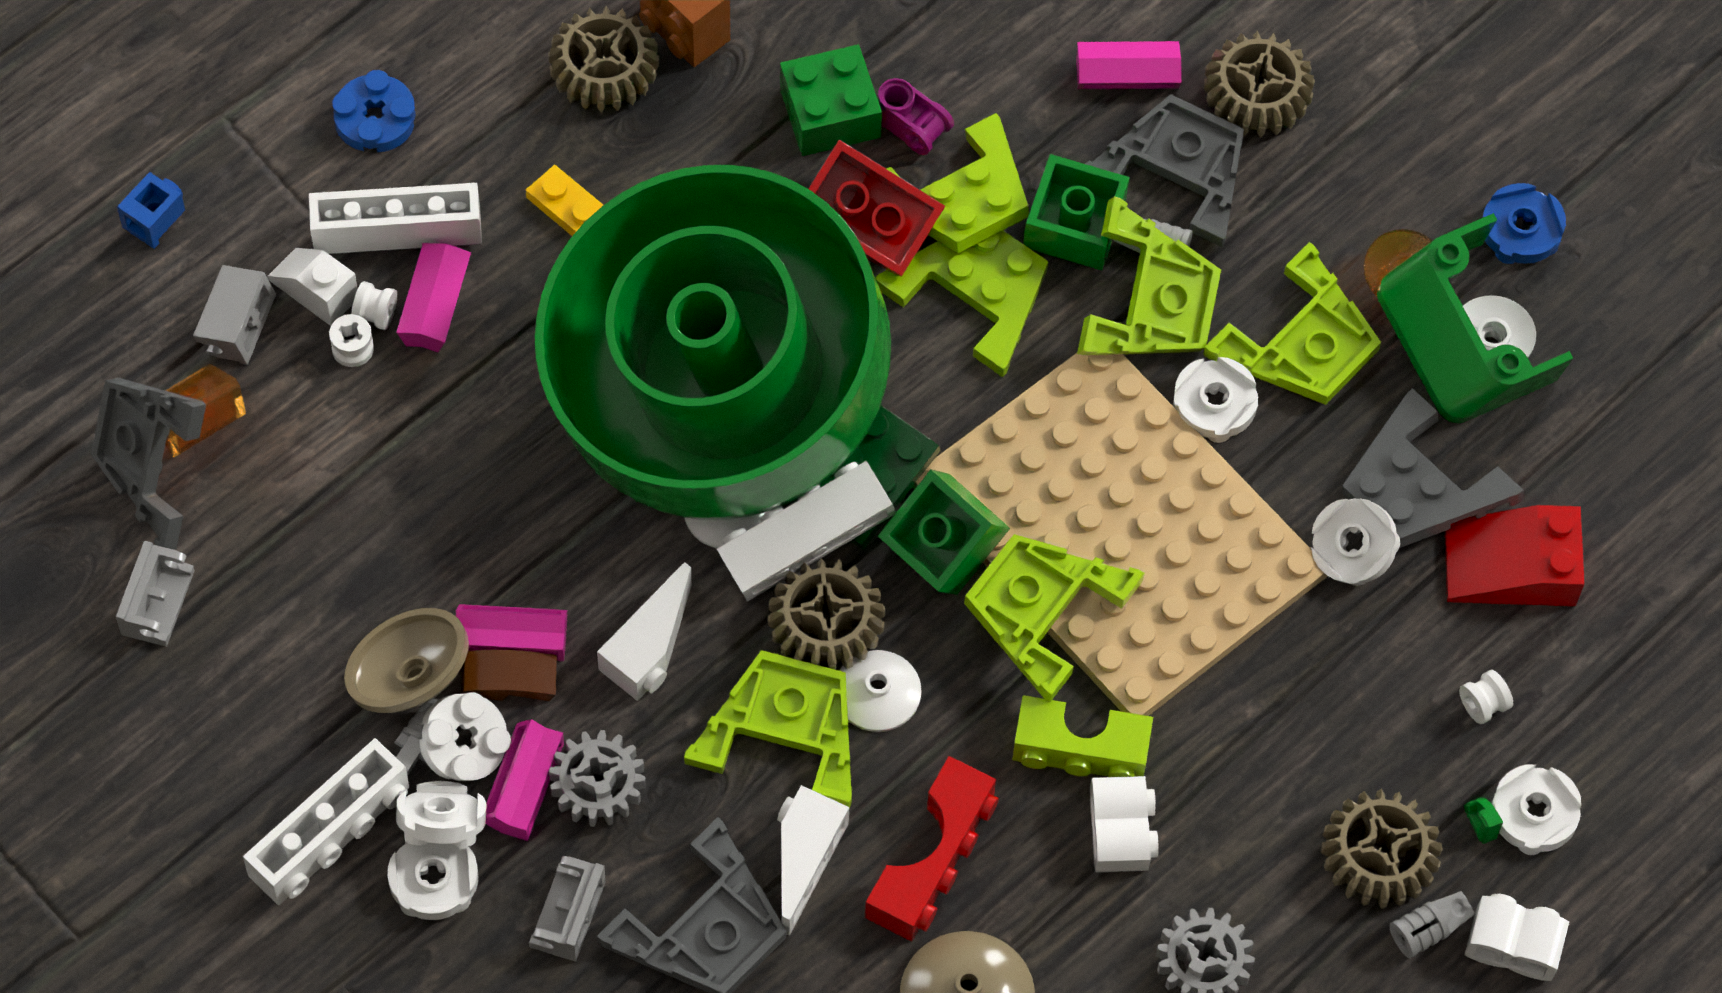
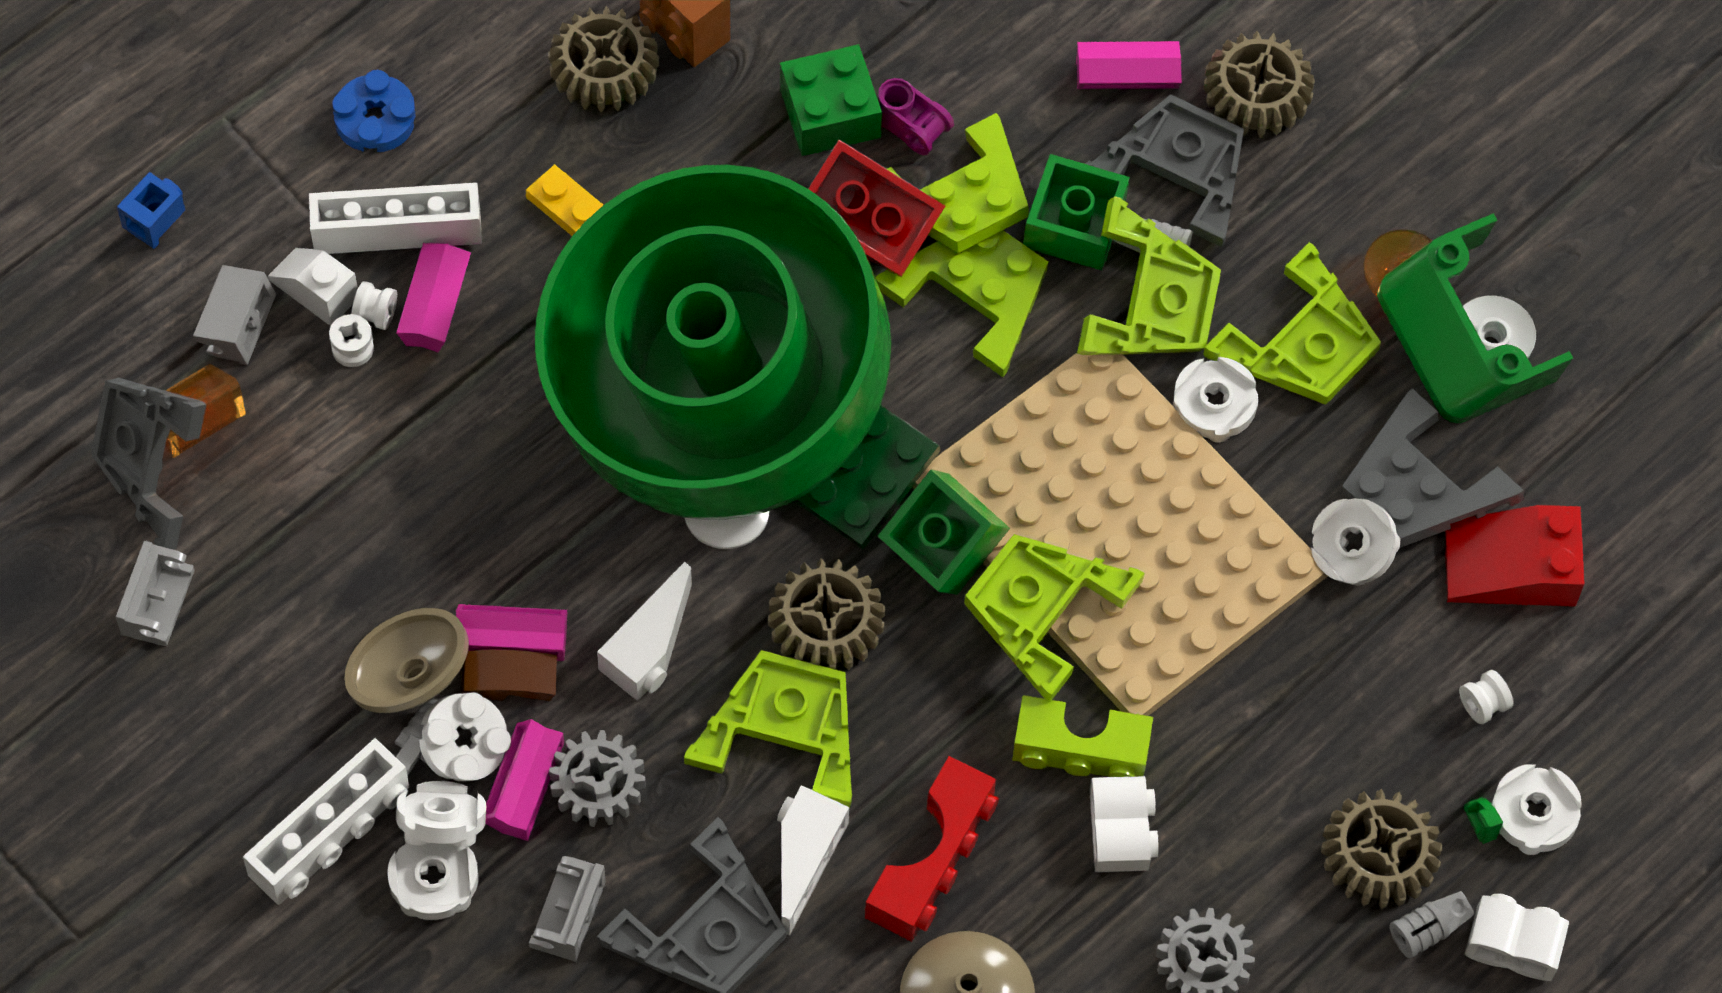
(806, 529): white brick -> none
(886, 707): white dish -> none
(1521, 245): blue plate -> none

